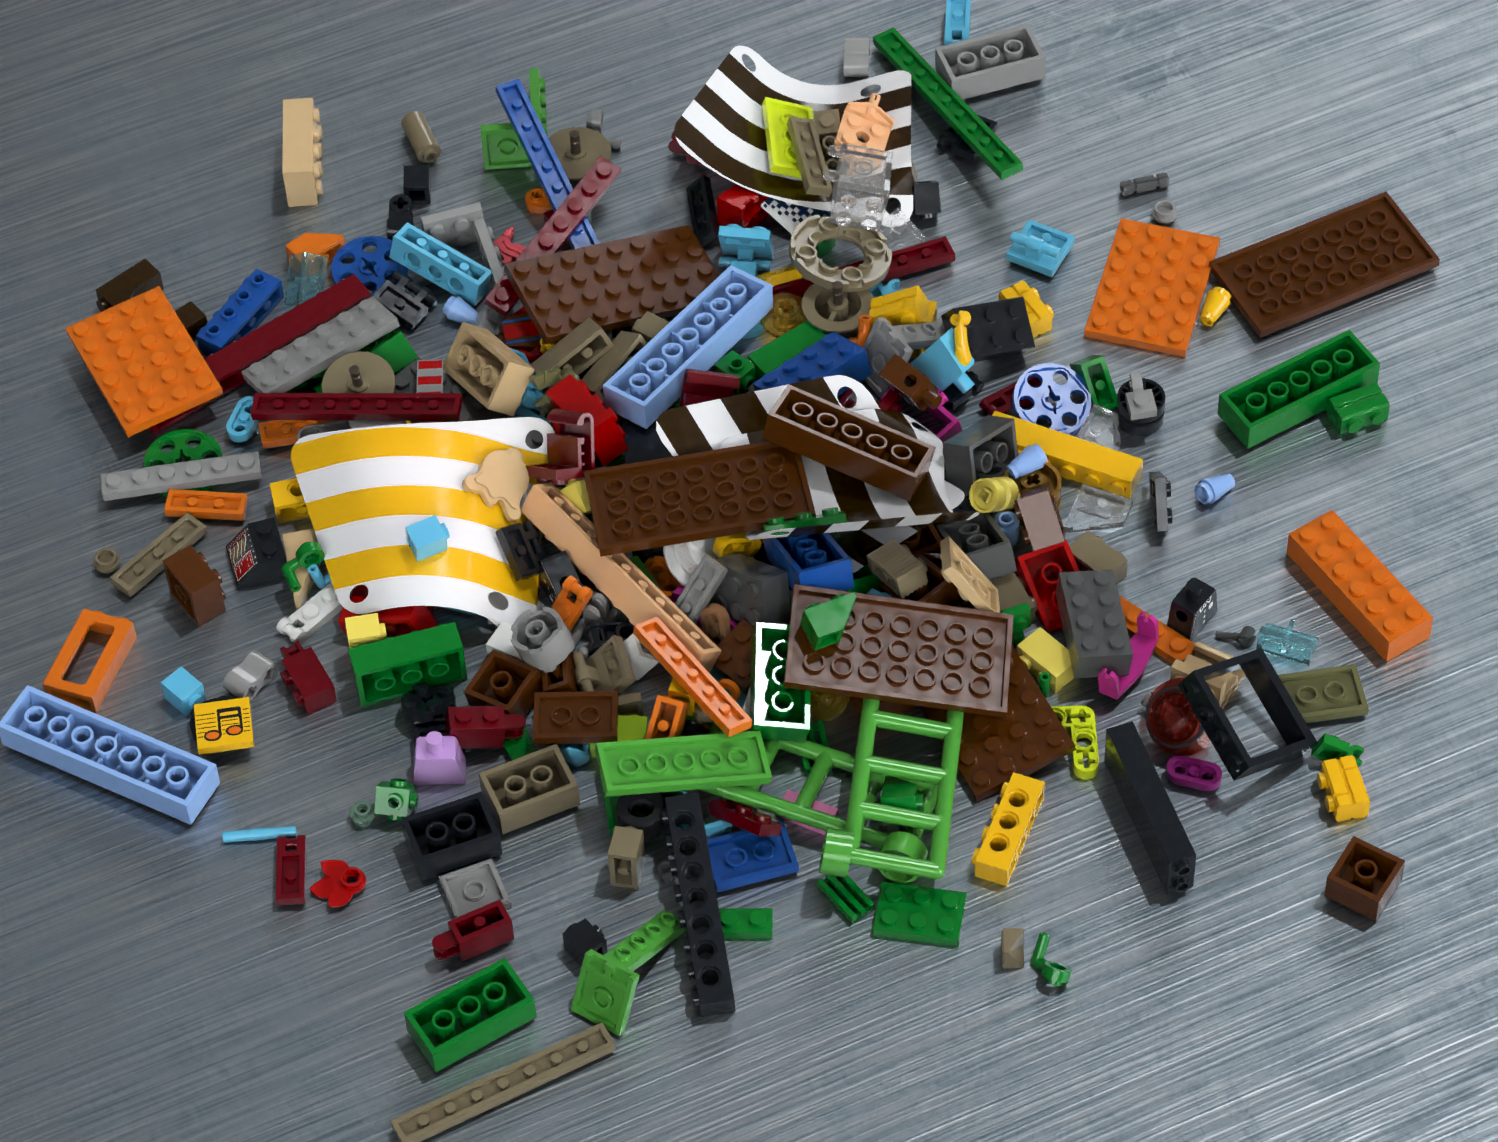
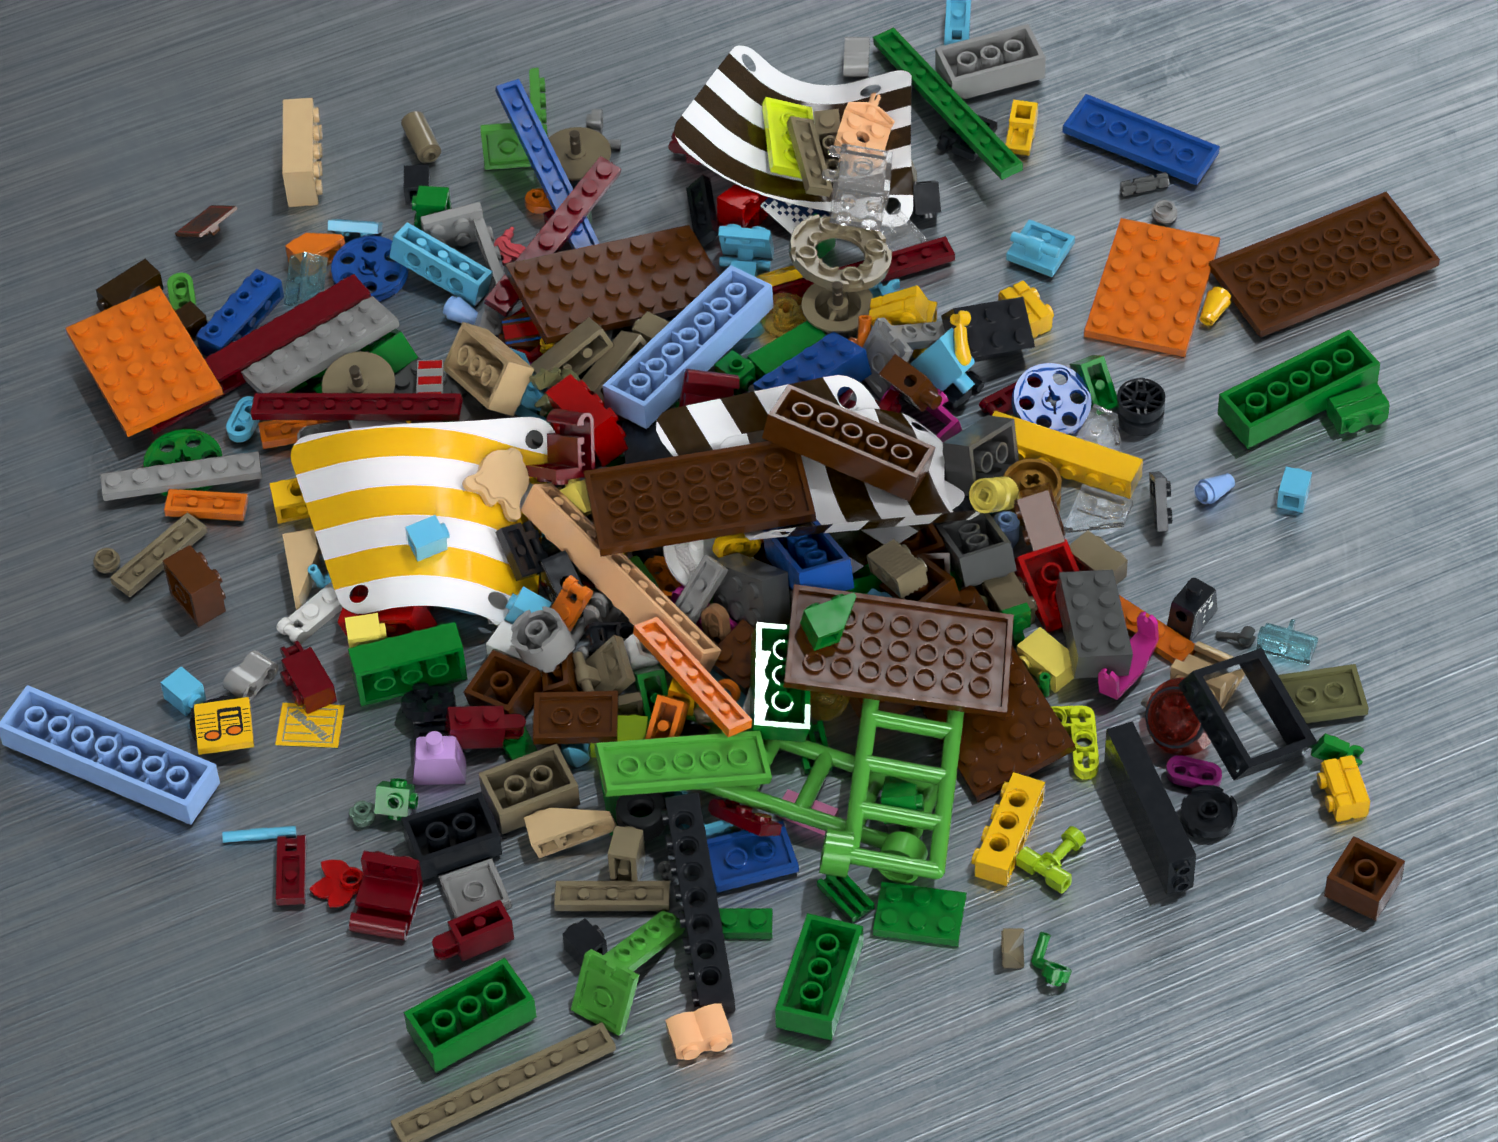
(93, 692): orange piece -> none
(180, 290): none -> bright green plate
(206, 221): none -> reddish brown piece
(257, 554): black slope -> none
(306, 555): green plate -> none
(314, 729): none -> yellow sticker
(365, 228): none -> medium azure plate
(387, 895): none -> dark red piece
(399, 214): black piece -> none
(406, 308): black plate -> none
(430, 201): none -> green brick
(522, 602): none -> medium azure brick
(562, 828): none -> tan slope
(612, 896): none -> dark tan plate
(650, 683): none -> green slope
(699, 1031): none -> light nougat brick
(804, 519): green plate -> none
(819, 976): none -> green brick
(967, 577): tan plate -> none
(1022, 127): none -> yellow brick
(1027, 461): light blue cone -> none
(1049, 863): none -> lime bar
(1139, 401): light grey plate -> none
(1141, 139): none -> blue plate
(1208, 826): none -> black plate
(1294, 489): none -> medium azure brick
(1359, 585): orange brick -> none

